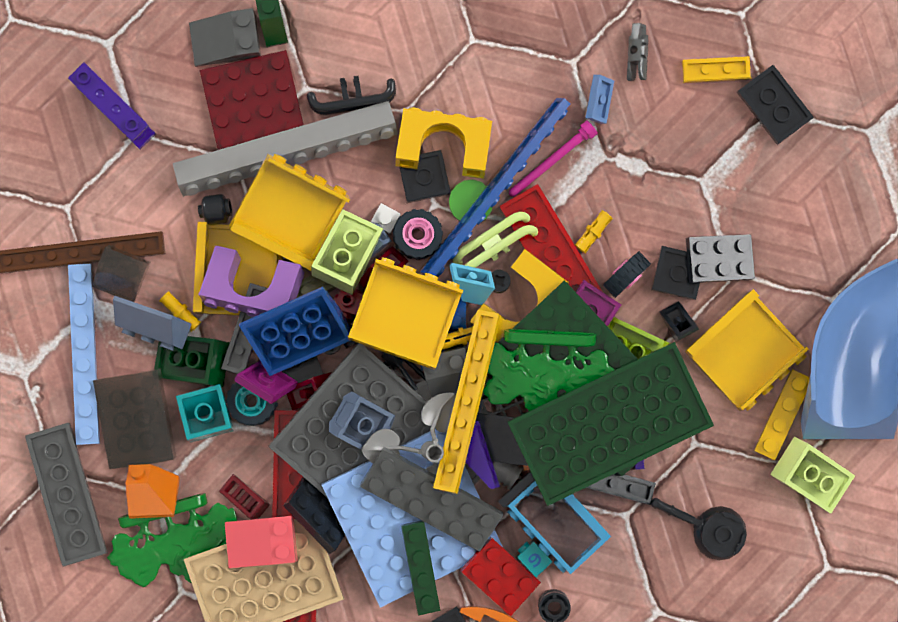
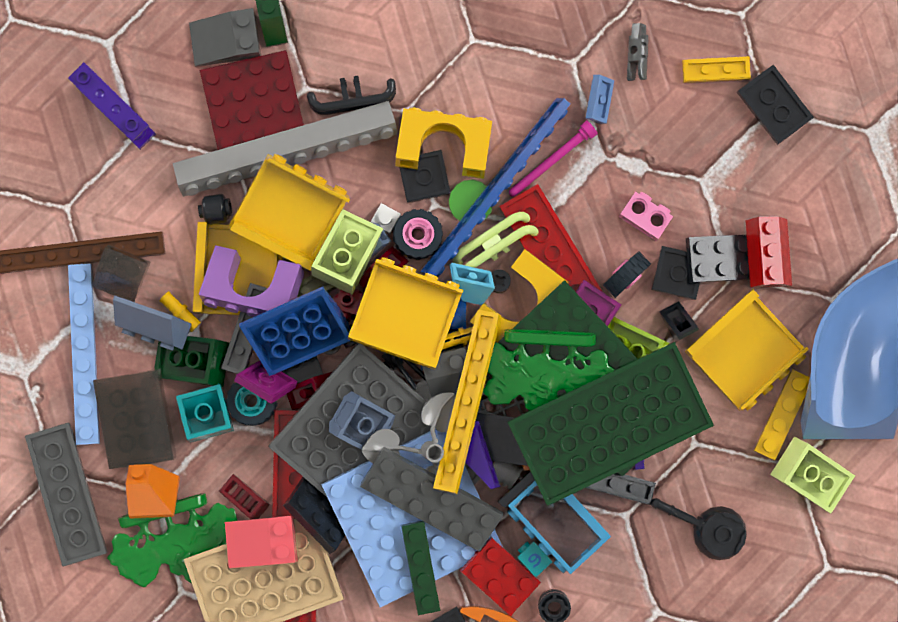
(593, 231): yellow pin -> none
(643, 221): none -> bright pink brick
(768, 252): none -> red slope

